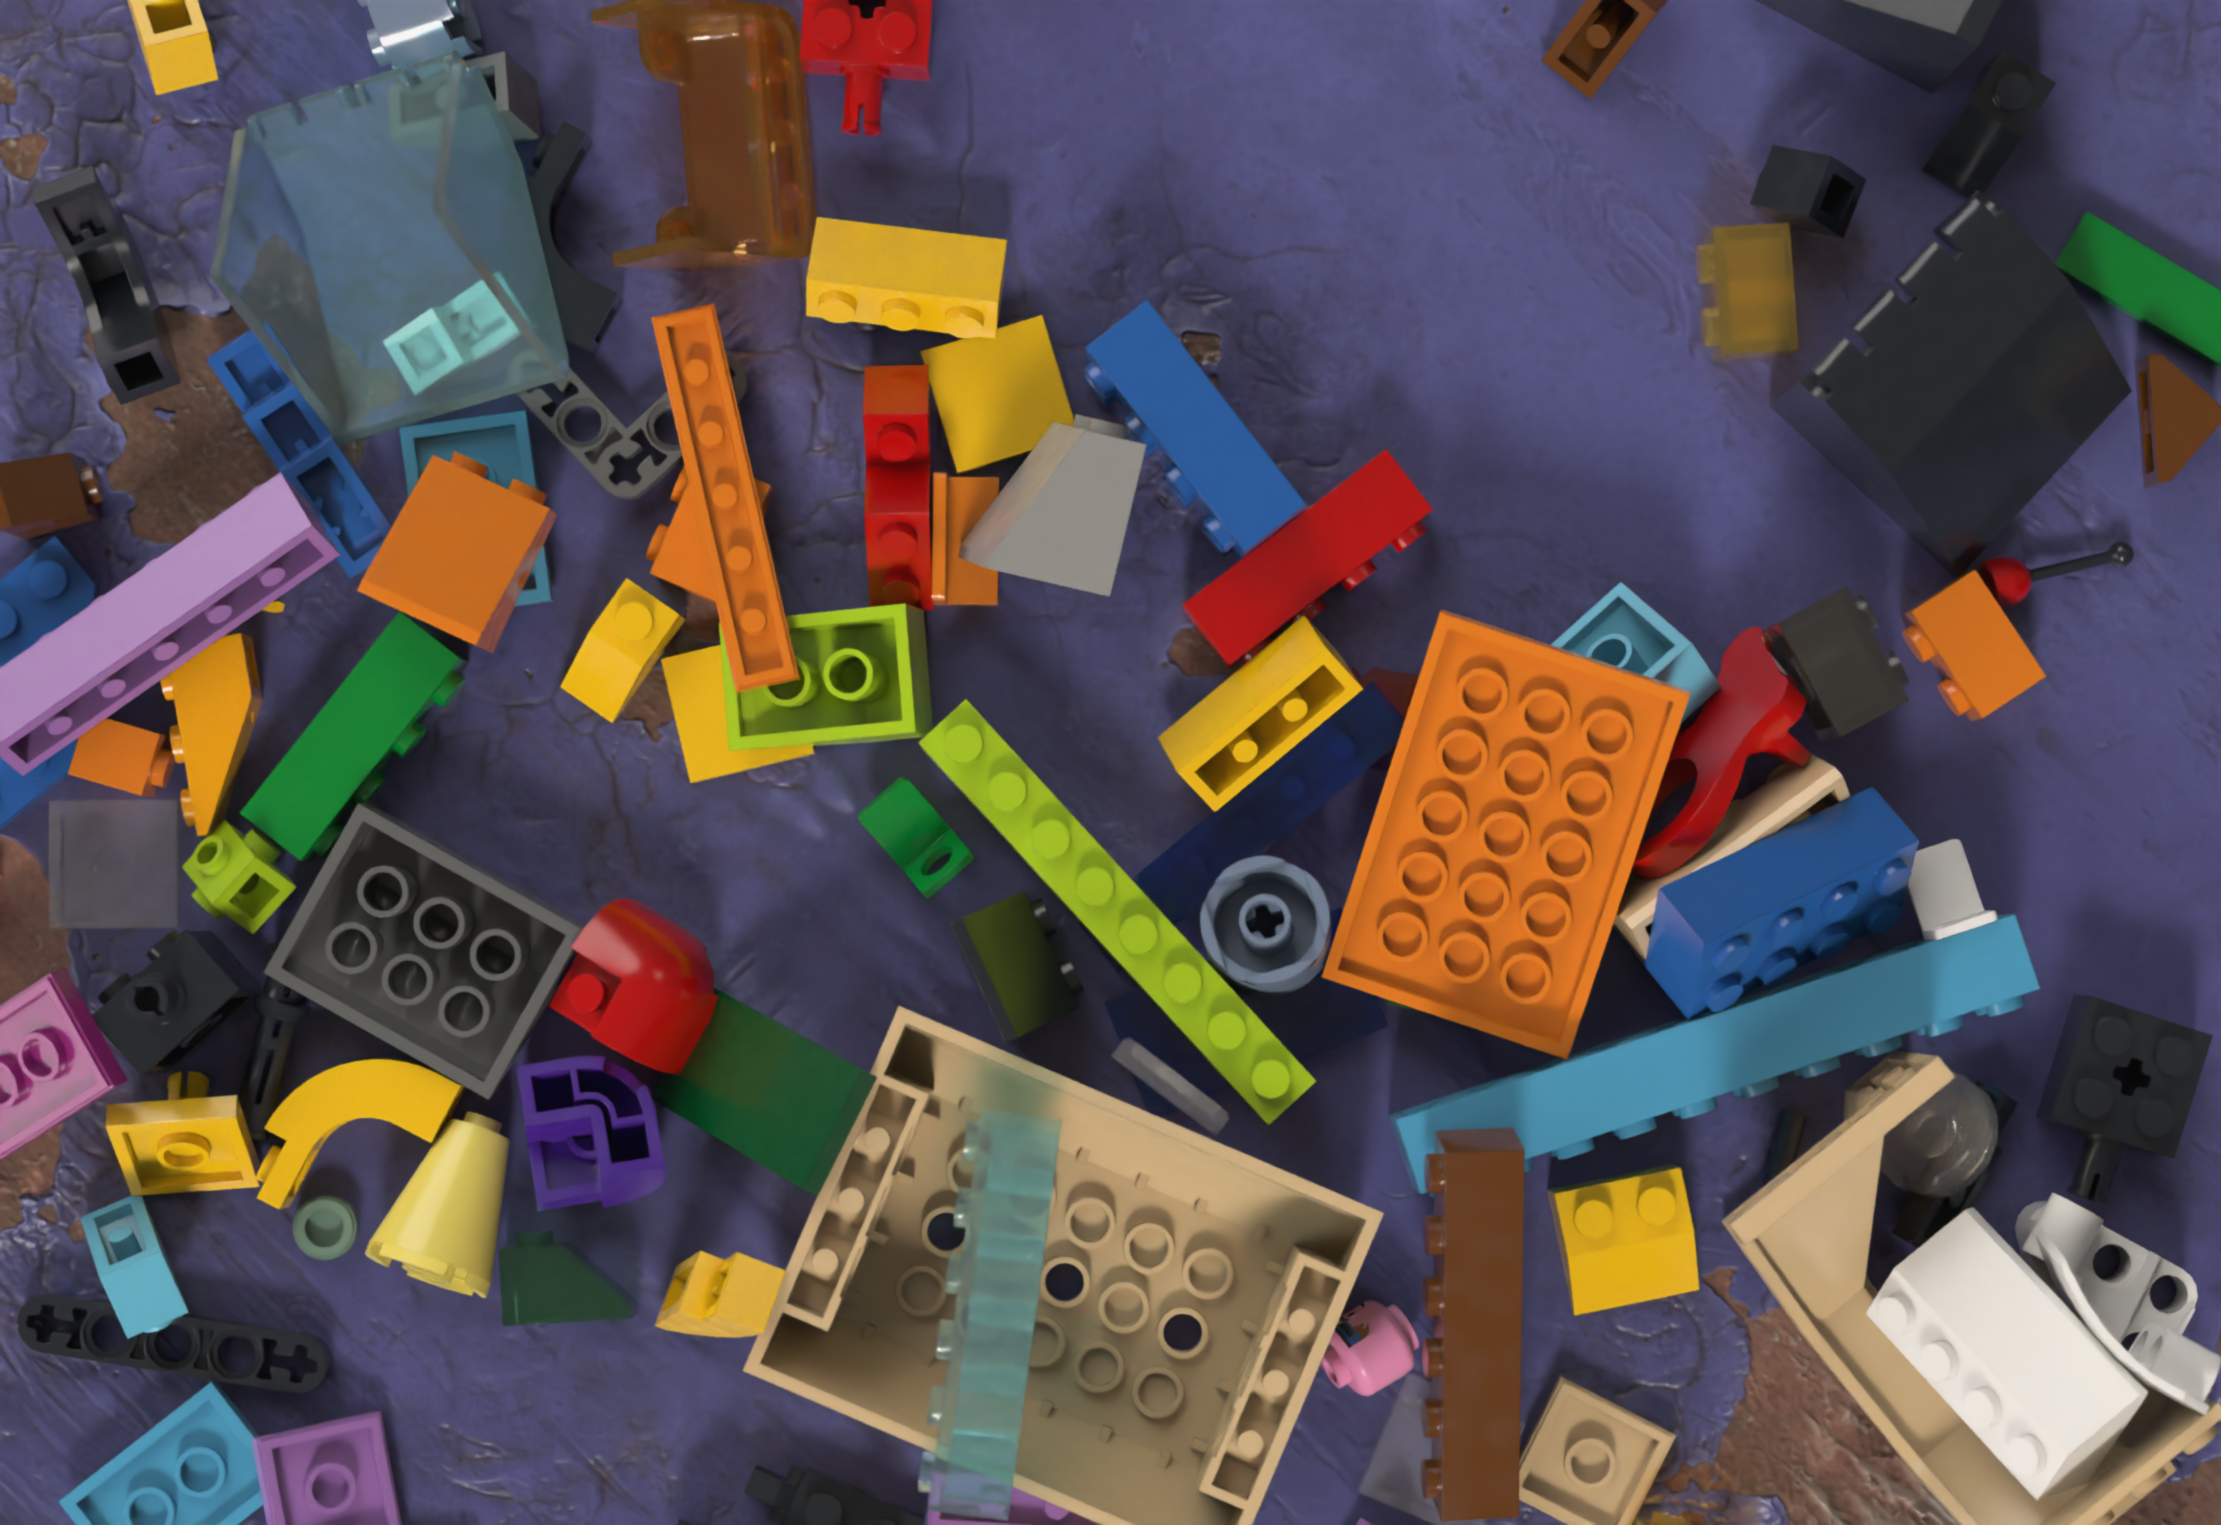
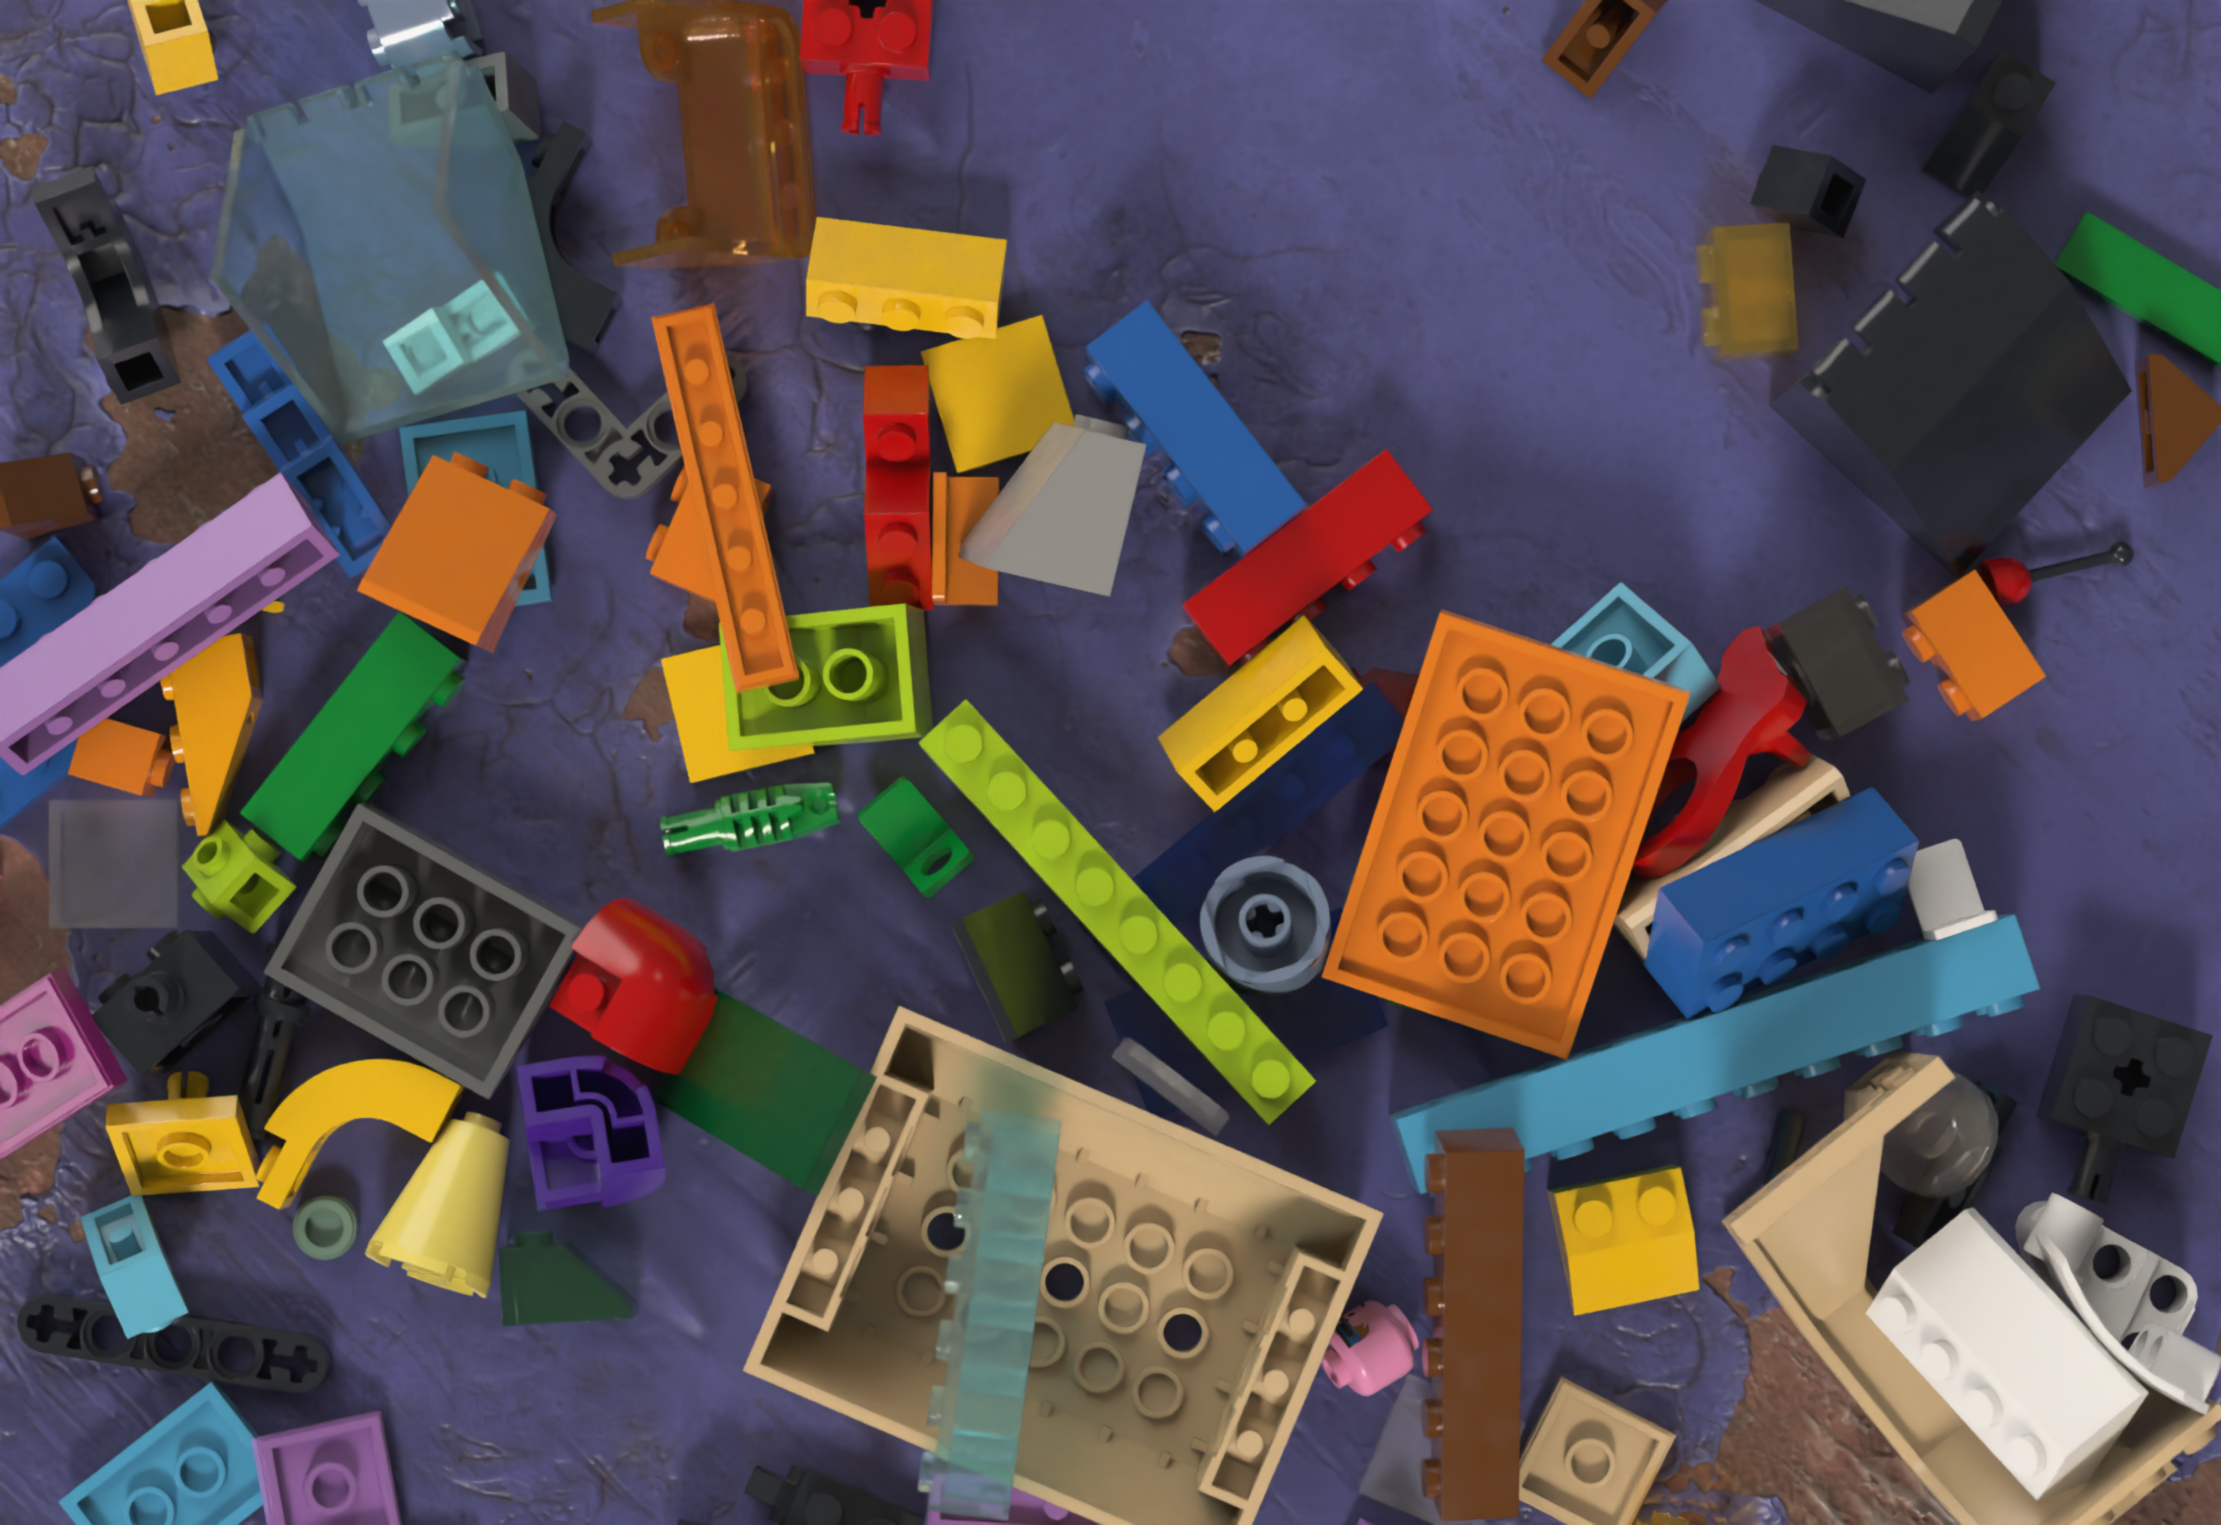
(621, 650): yellow slope -> none
(720, 1296): yellow slope -> none
(754, 818): none -> green hinge

